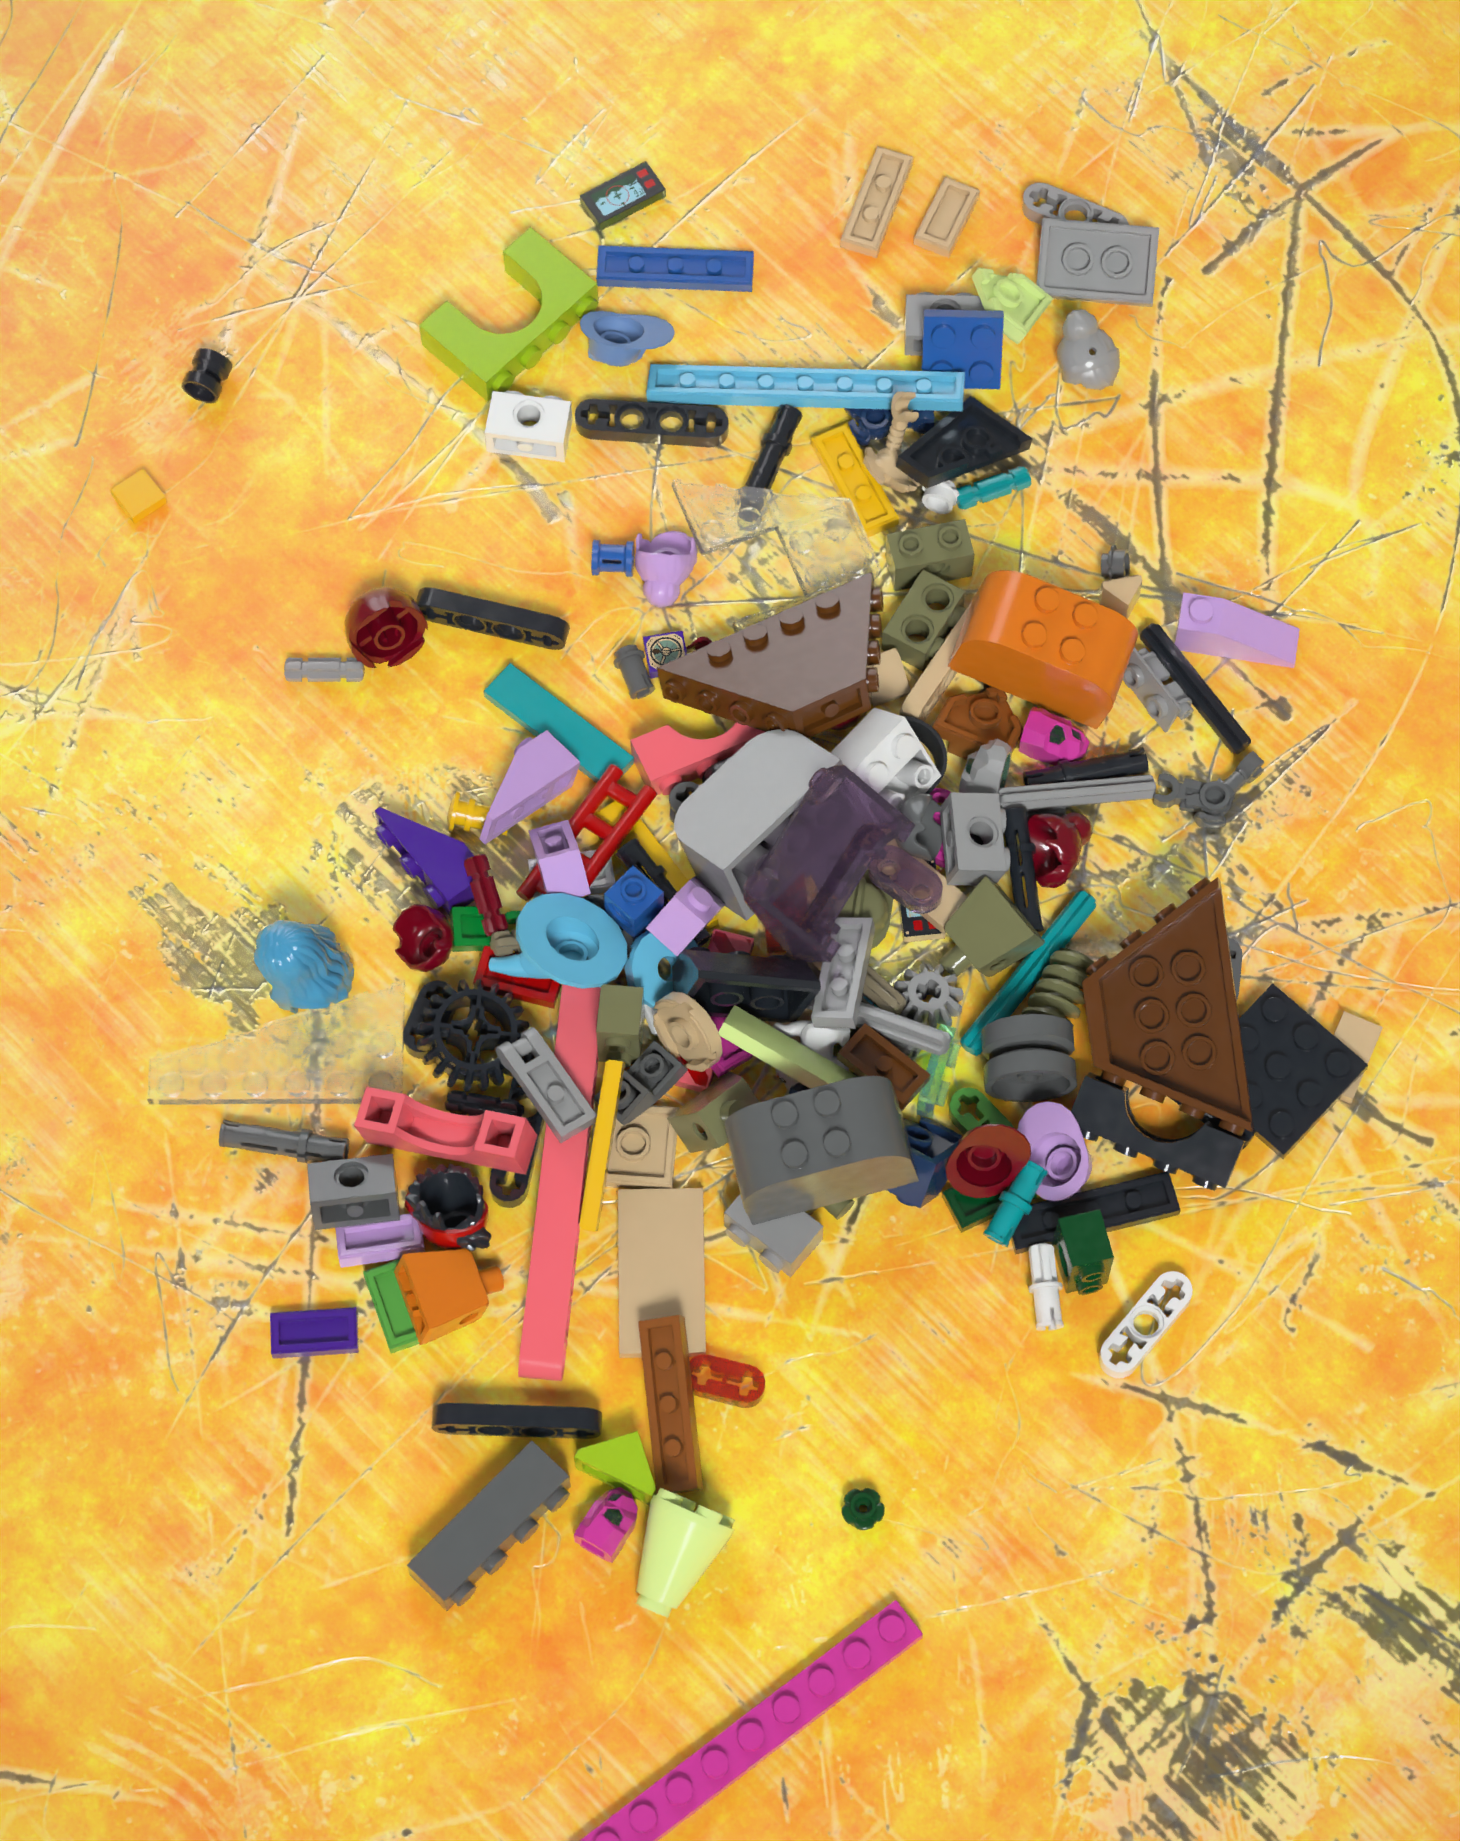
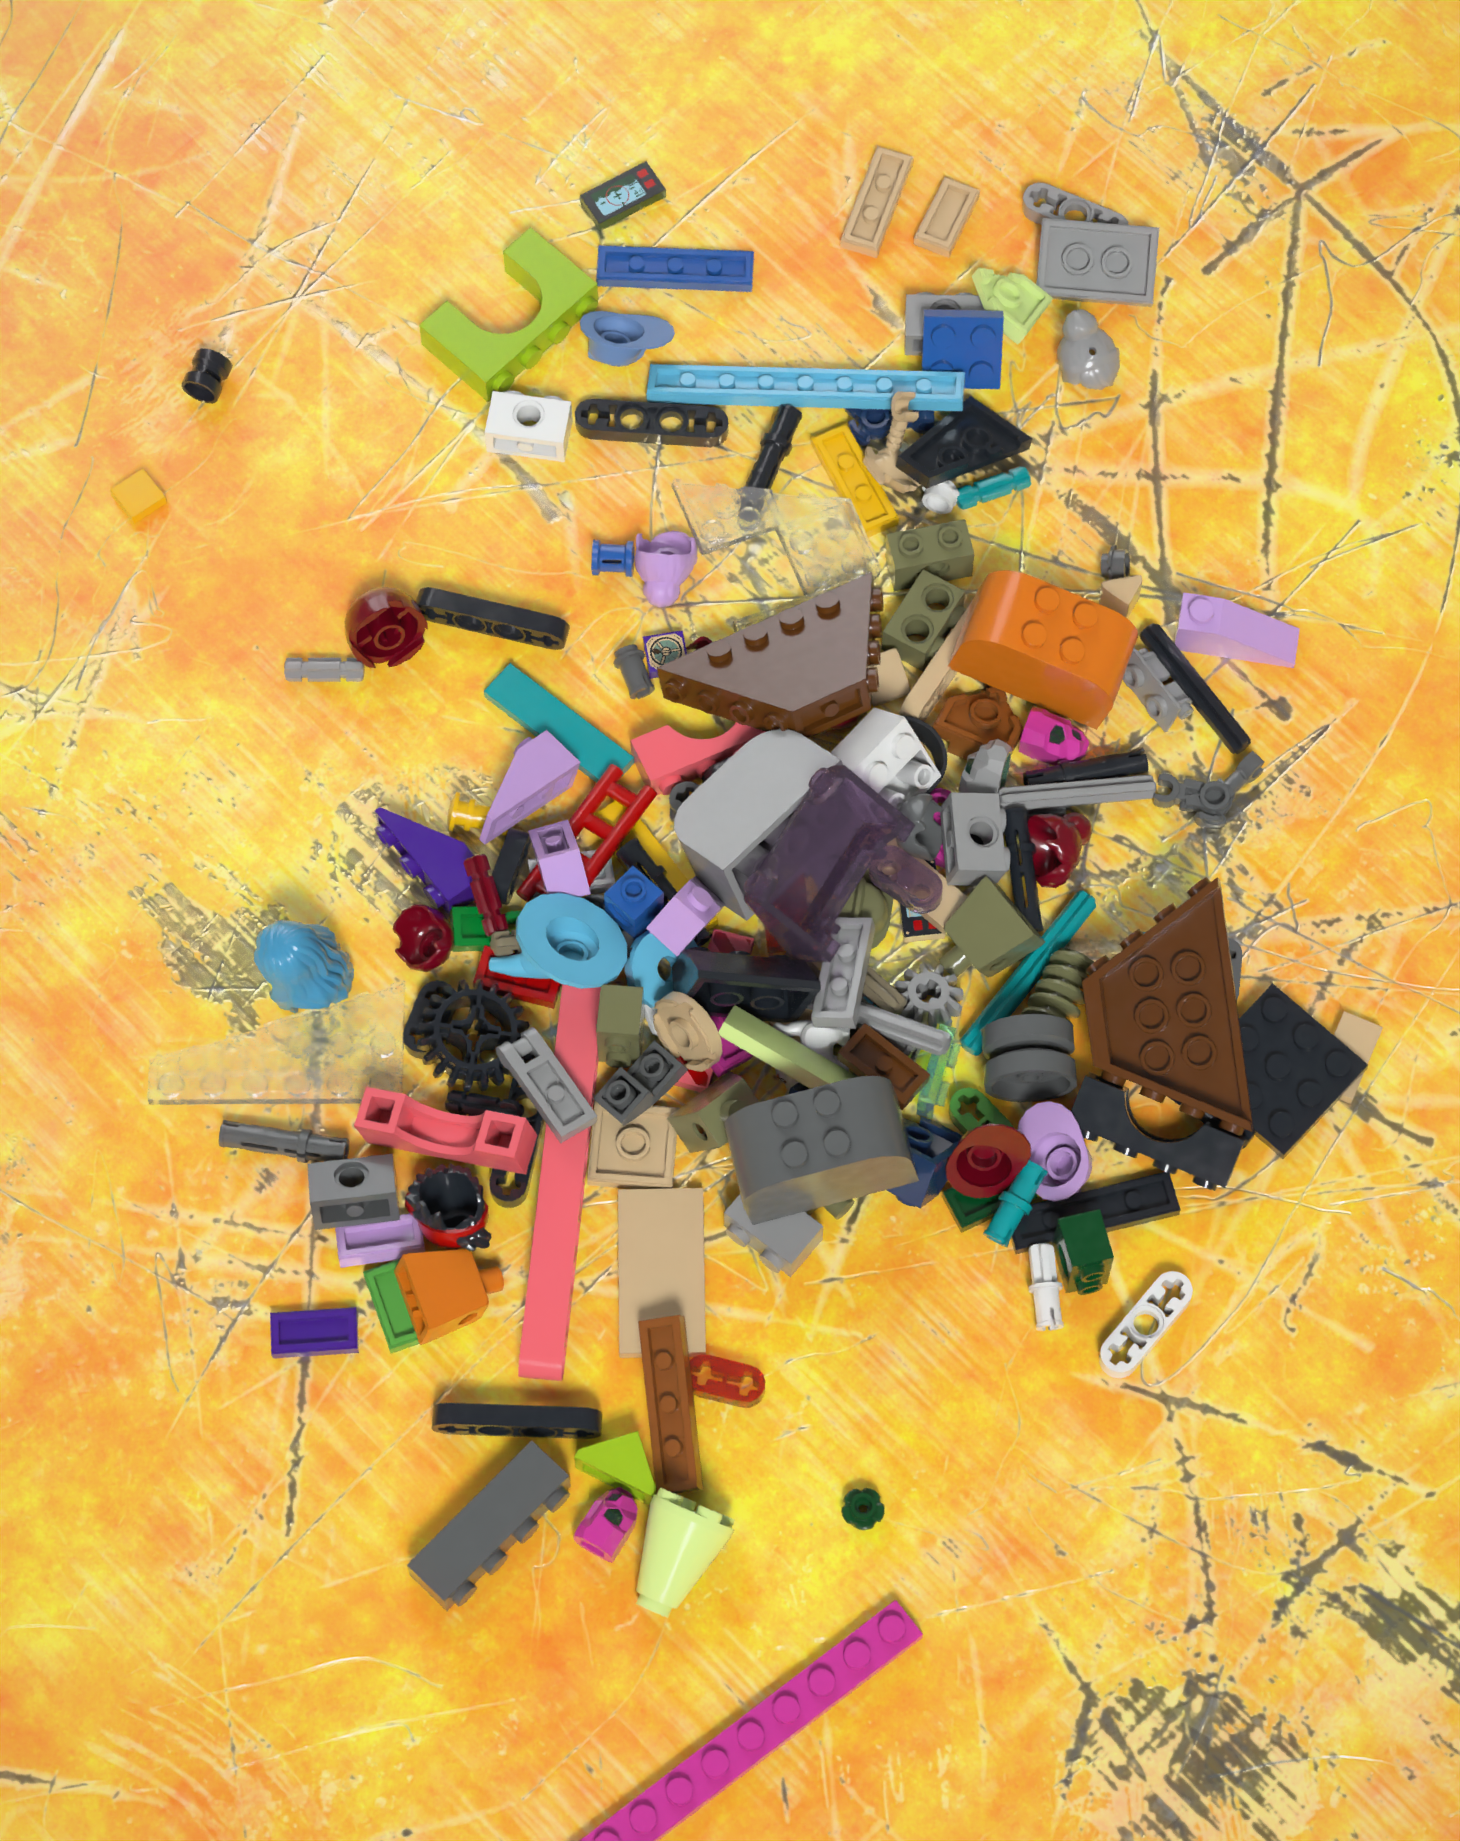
(511, 863): none -> black beam
(602, 1145): yellow tile -> none

